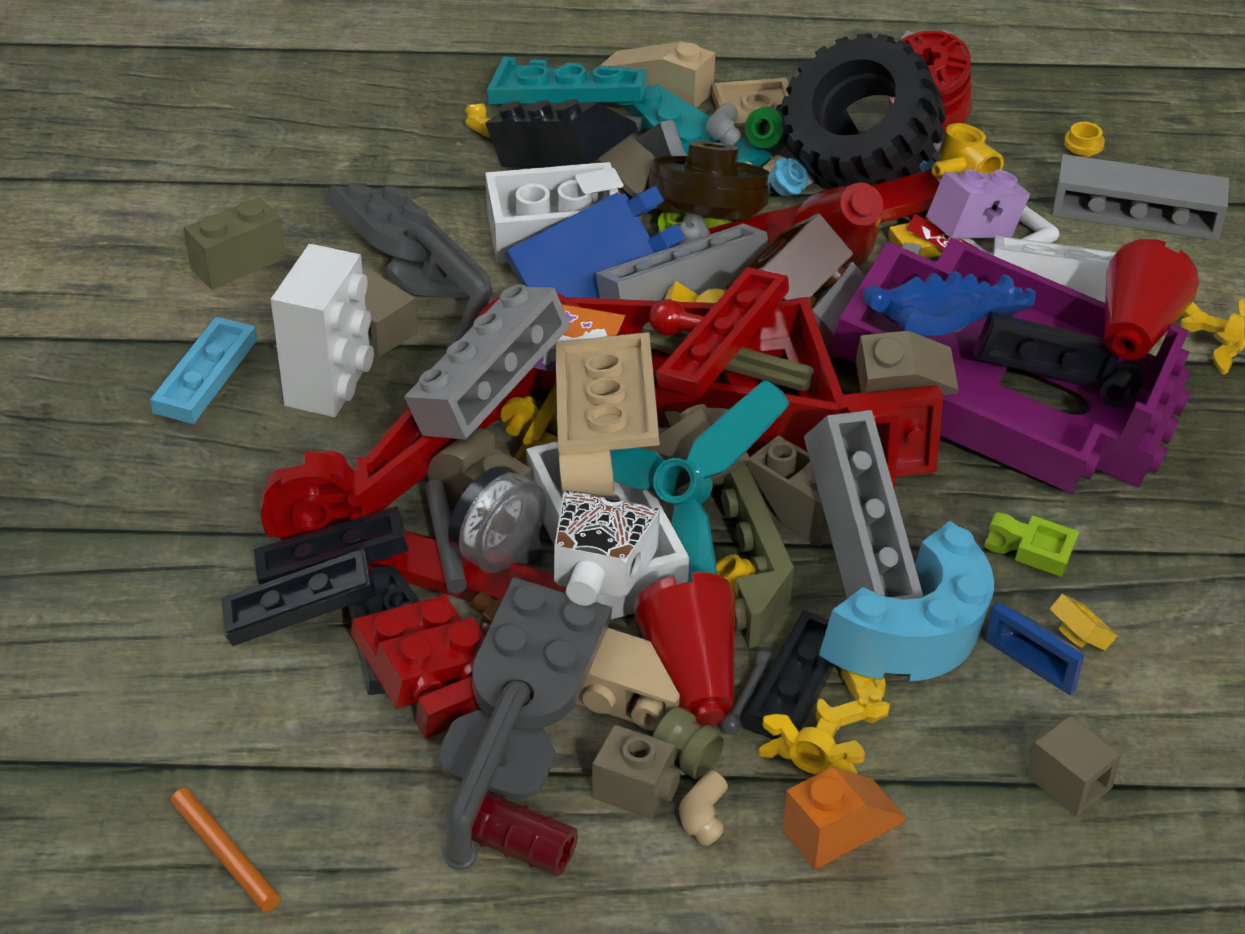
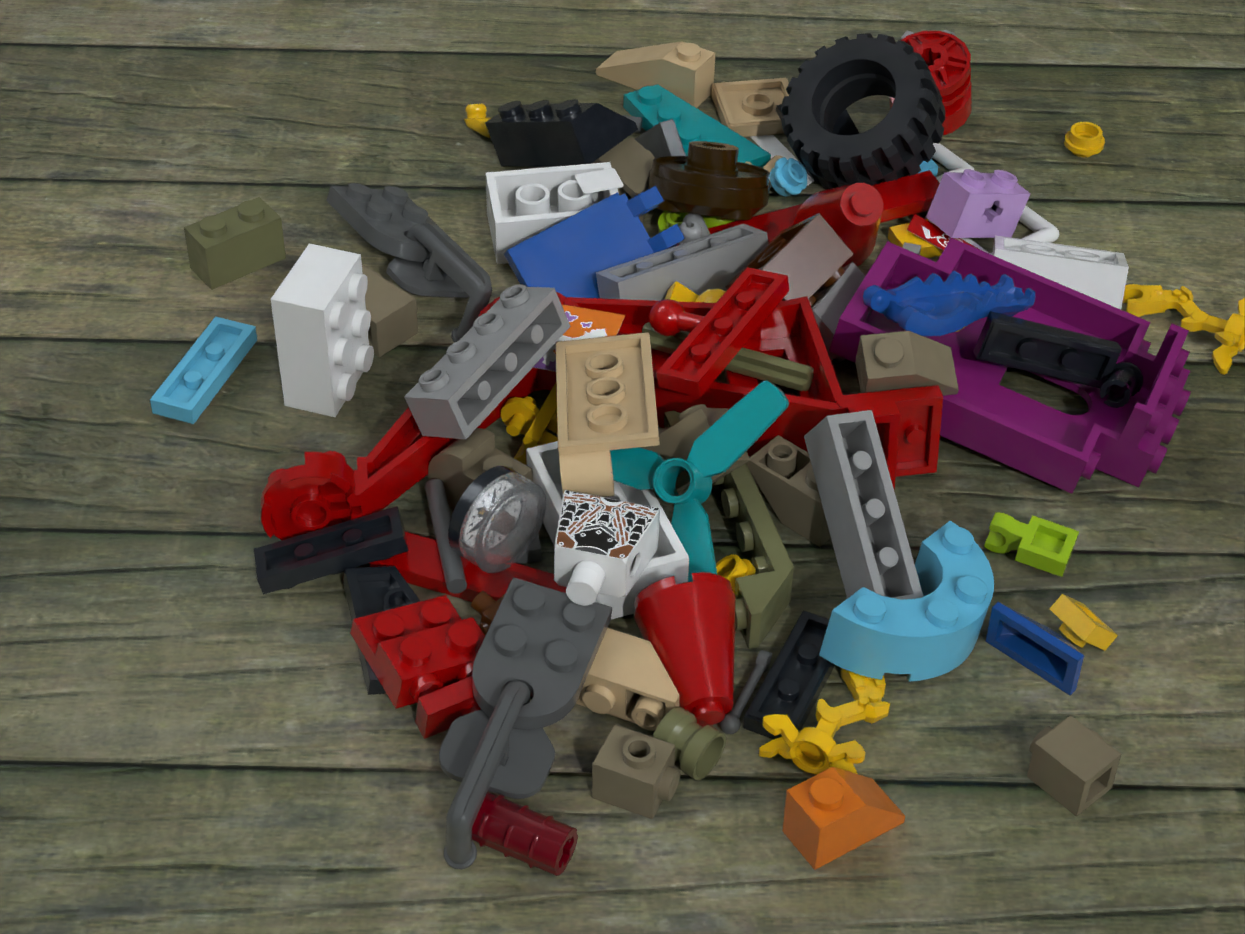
(225, 850): orange bar -> none
(298, 597): black tile -> none
(565, 83): teal wing -> none
(697, 808): tan arm -> none
(721, 125): light grey arm -> none
(755, 127): green brick -> none
(964, 149): yellow piece -> none
(1141, 197): light grey brick -> none
(1145, 295): red cone -> none

